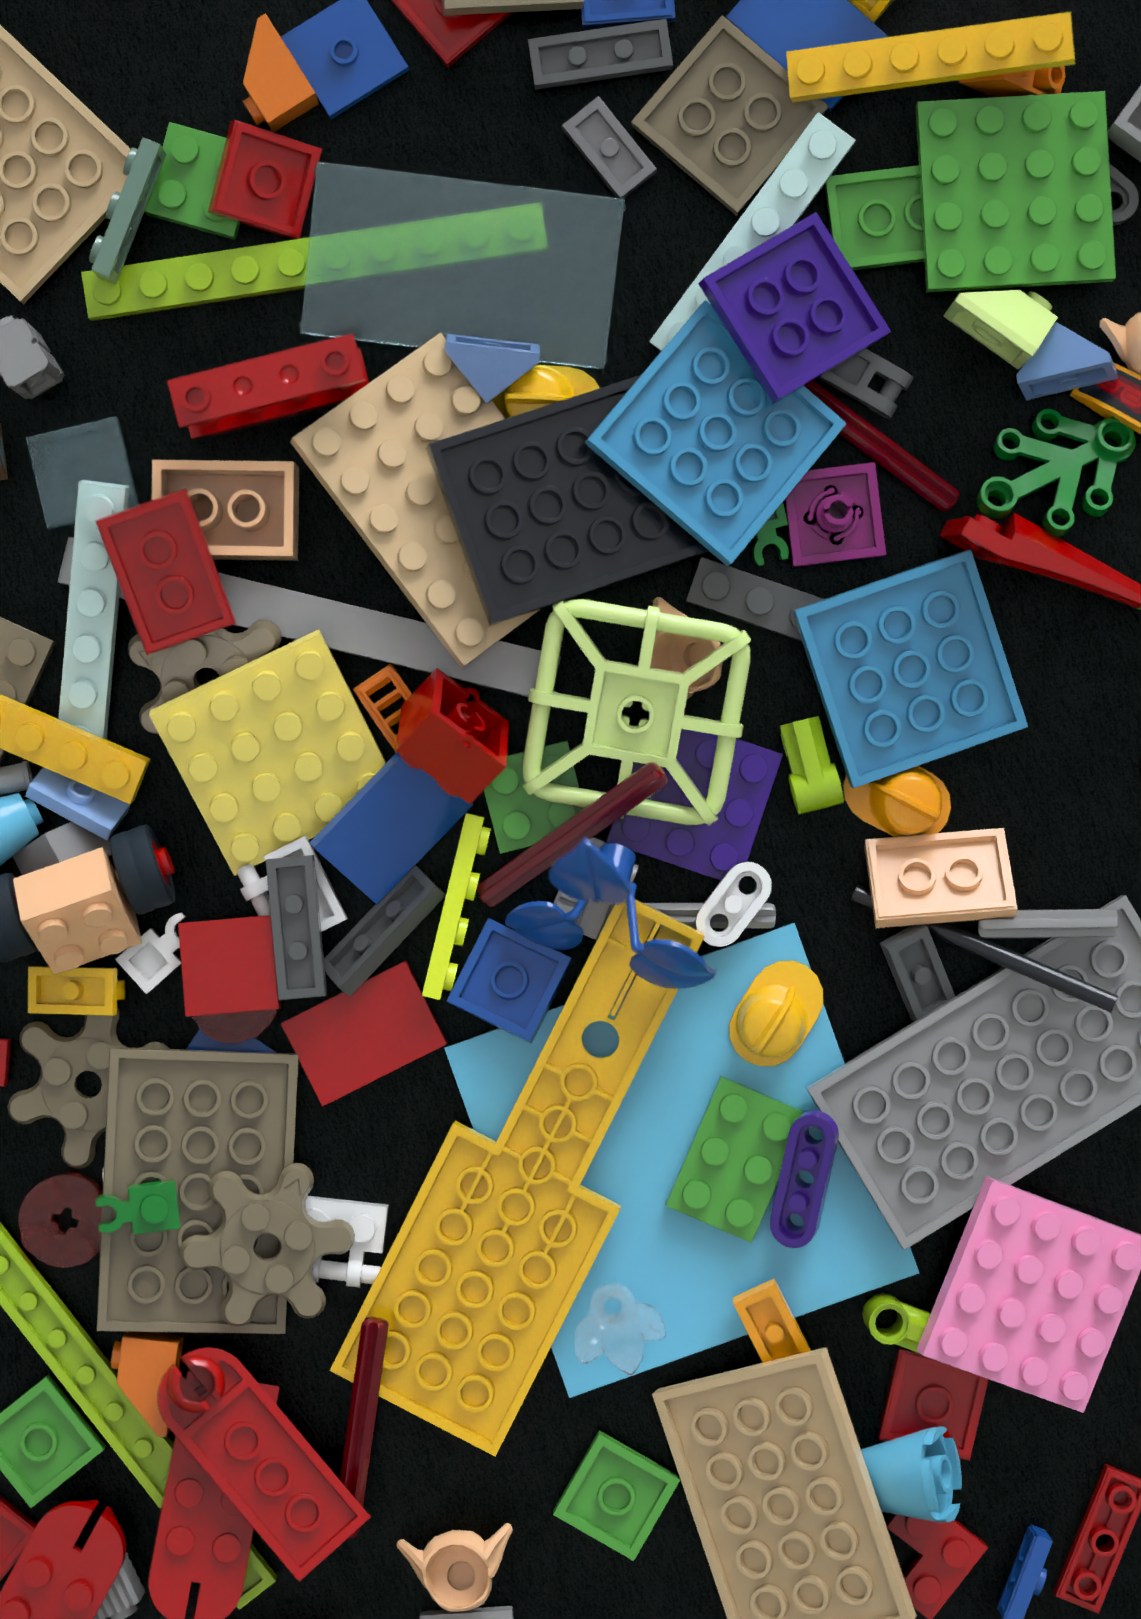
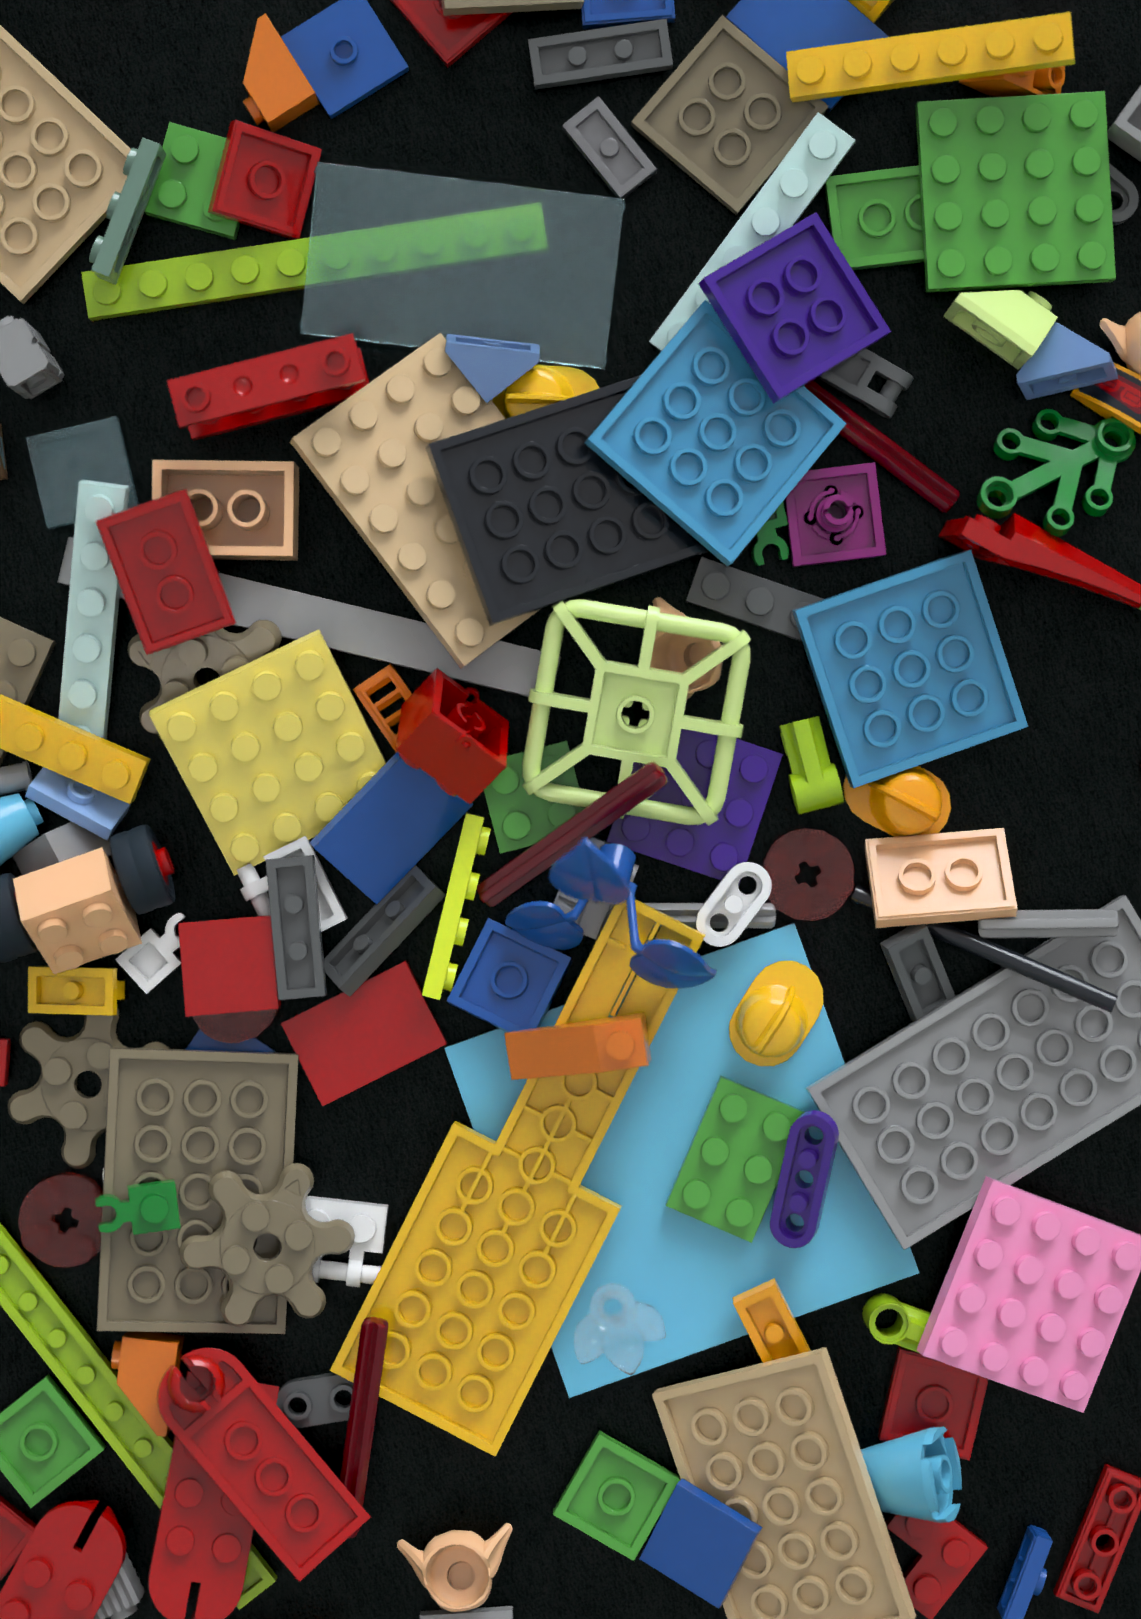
(320, 1397): none -> dark grey plate
(579, 1047): none -> orange slope
(700, 1543): none -> blue tile
(833, 881): none -> clear red plate

